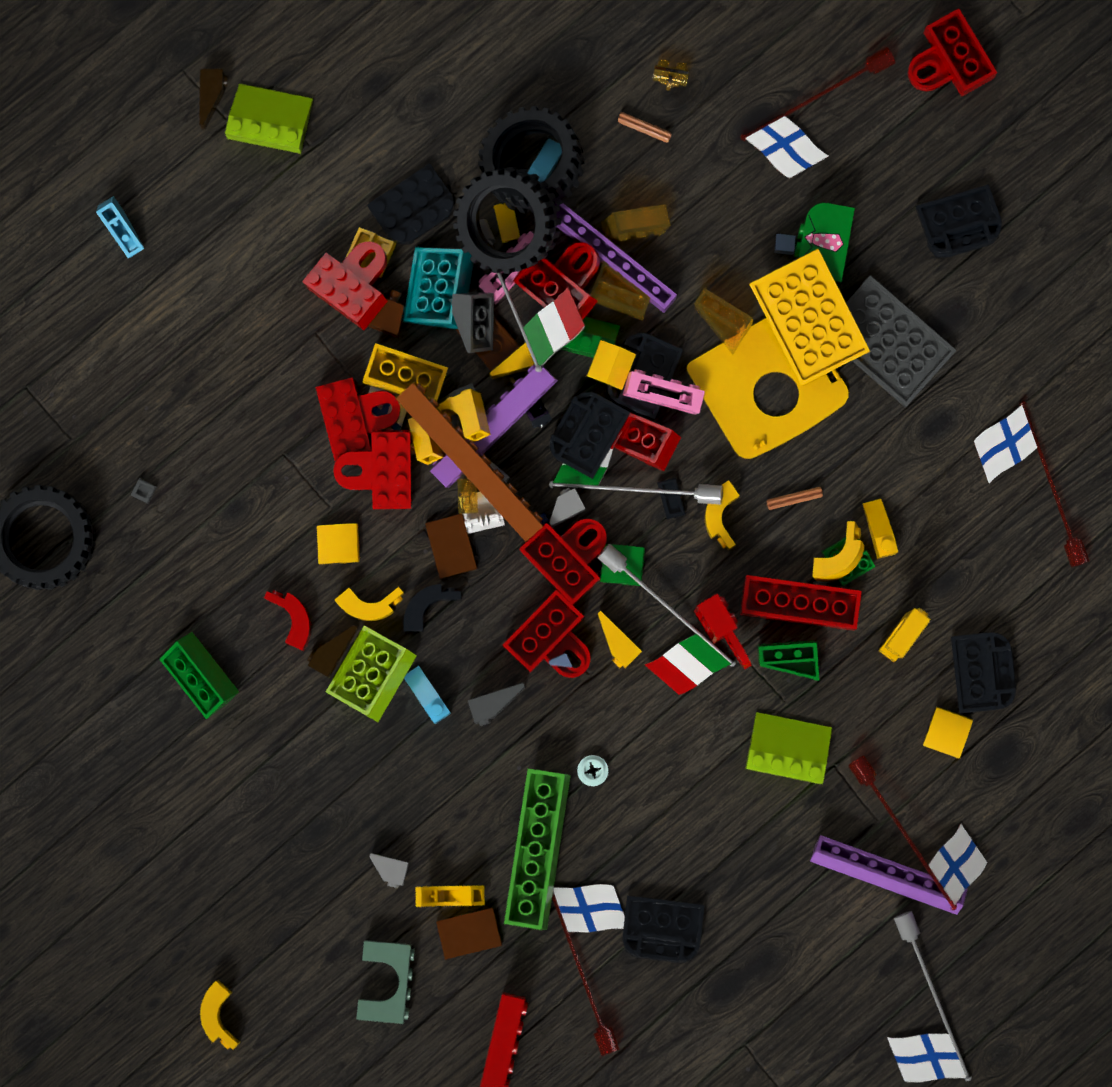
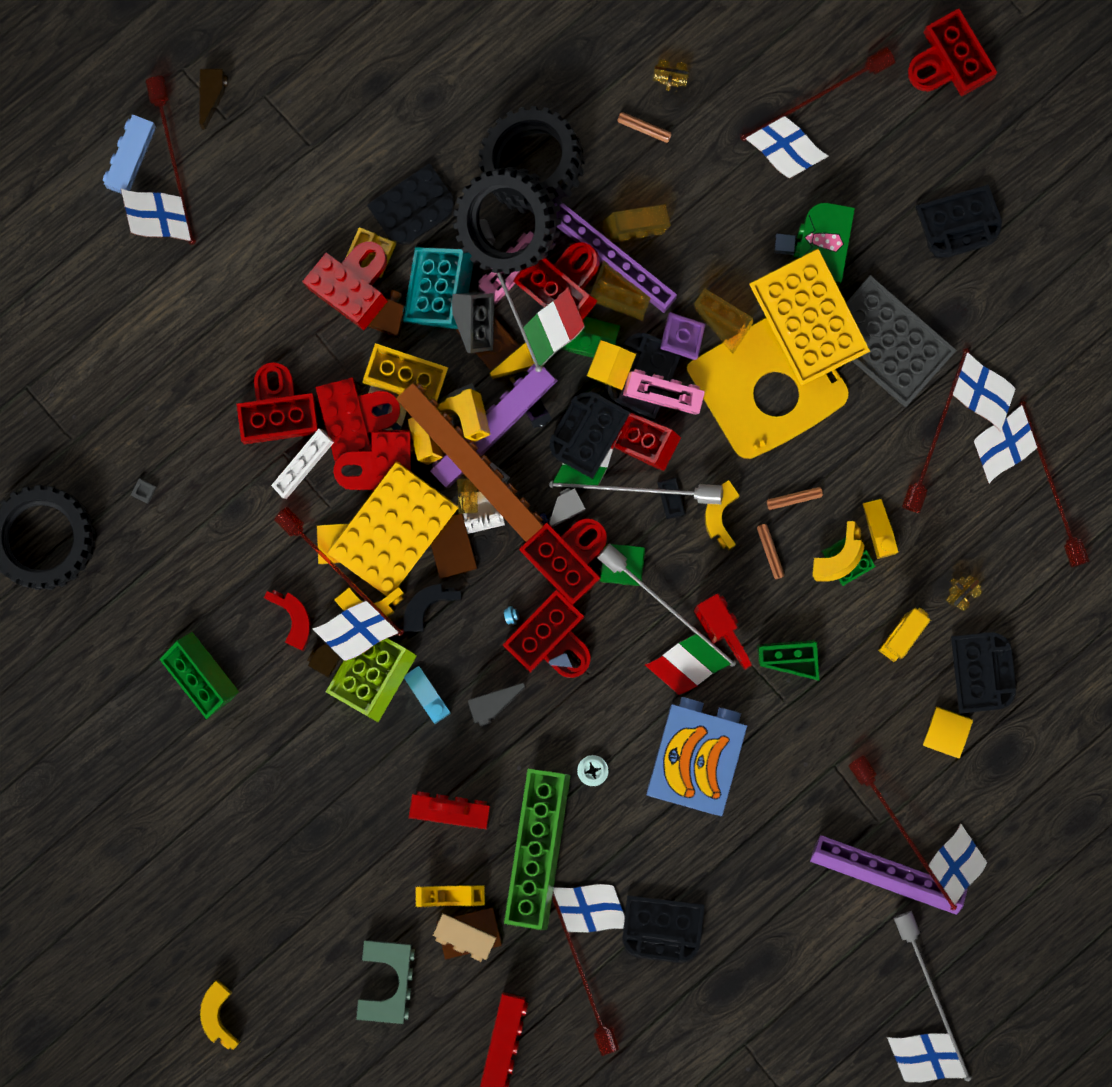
(119, 226): medium azure slope -> none
(129, 154): none -> light blue brick
(158, 212): none -> flag
(269, 118): lime slope -> none
(277, 412): none -> red brick
(302, 463): none -> white plate
(356, 627): none -> flag
(390, 869): light grey slope -> none
(392, 529): none -> yellow plate
(449, 811): none -> red brick
(464, 937): none -> tan brick
(506, 223): yellow tile -> none
(511, 615): none -> medium azure plate
(546, 160): medium azure slope -> none
(620, 645): yellow slope -> none
(682, 336): none -> medium lavender tile
(697, 757): none -> brick
(770, 551): none -> nougat axle
(789, 748): lime slope -> none
(800, 602): red brick -> none
(961, 590): none -> clear yellow hips
(981, 393): none -> flag

